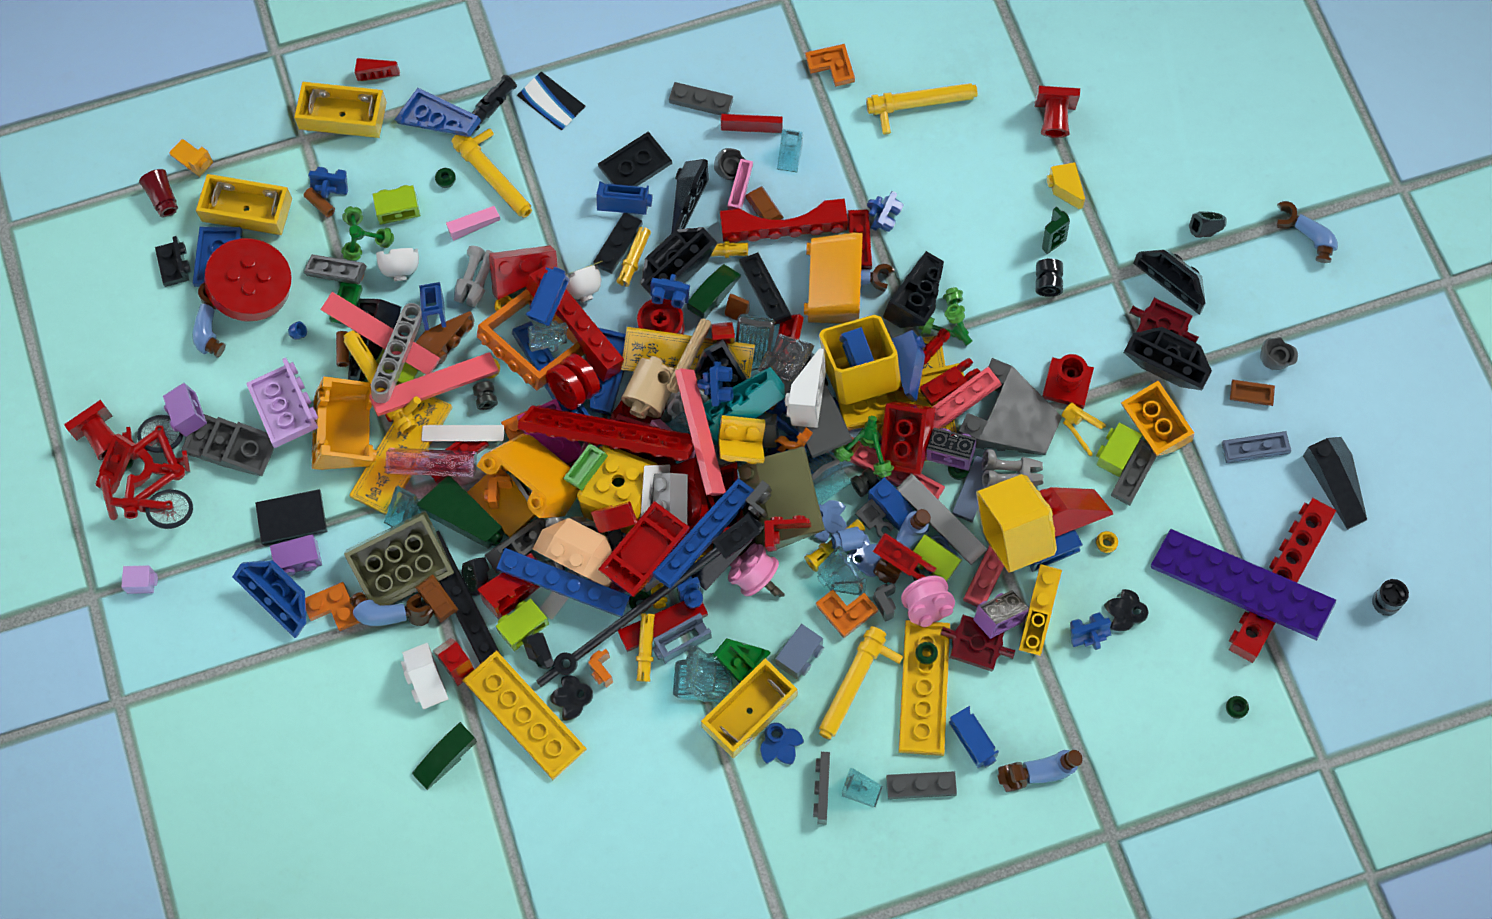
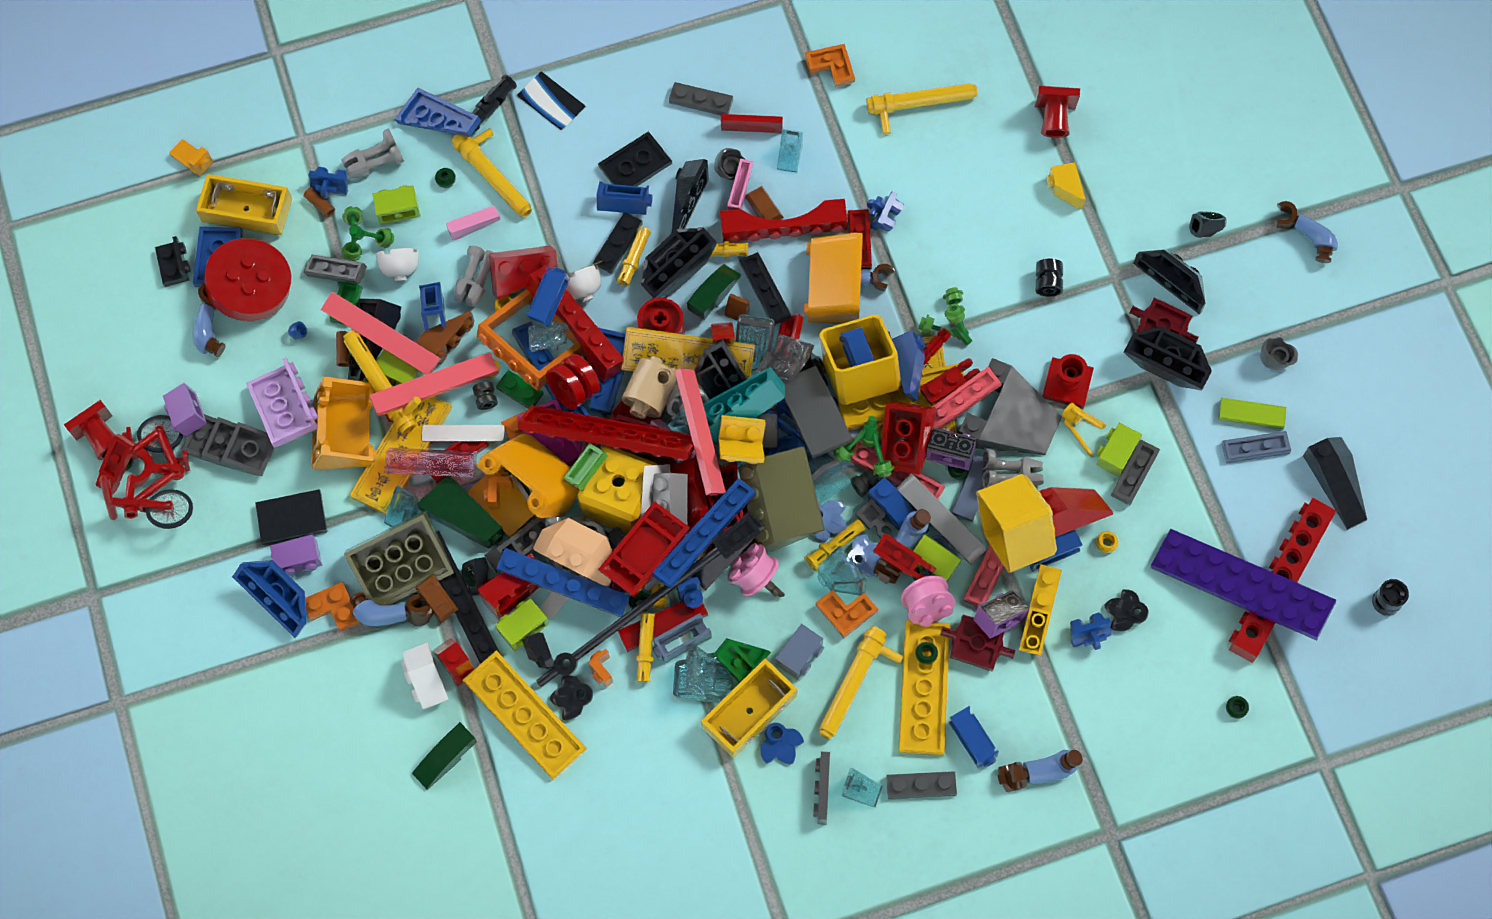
(139, 579): lavender brick -> none
(159, 191): dark red plant -> none
(322, 104): yellow piece -> none
(356, 160): none -> light grey piece
(375, 69): red slope -> none
(392, 361): light grey beam -> none
(518, 390): none -> green plate
(614, 517): red slope -> none
(669, 290): blue hips -> none
(690, 352): tan axle -> none
(714, 381): blue hips -> none
(759, 496): dark grey bracket -> none
(772, 536): red bracket -> none
(802, 439): orange arm -> none
(806, 393): white slope -> none
(848, 539): medium blue brick -> none
(885, 605): dark grey bracket -> none
(917, 295): black wedge -> none
(1056, 230): dark green bracket -> none
(1158, 419): light orange slope -> none
(1252, 392): dark orange tile -> none
(1252, 413): none -> lime tile

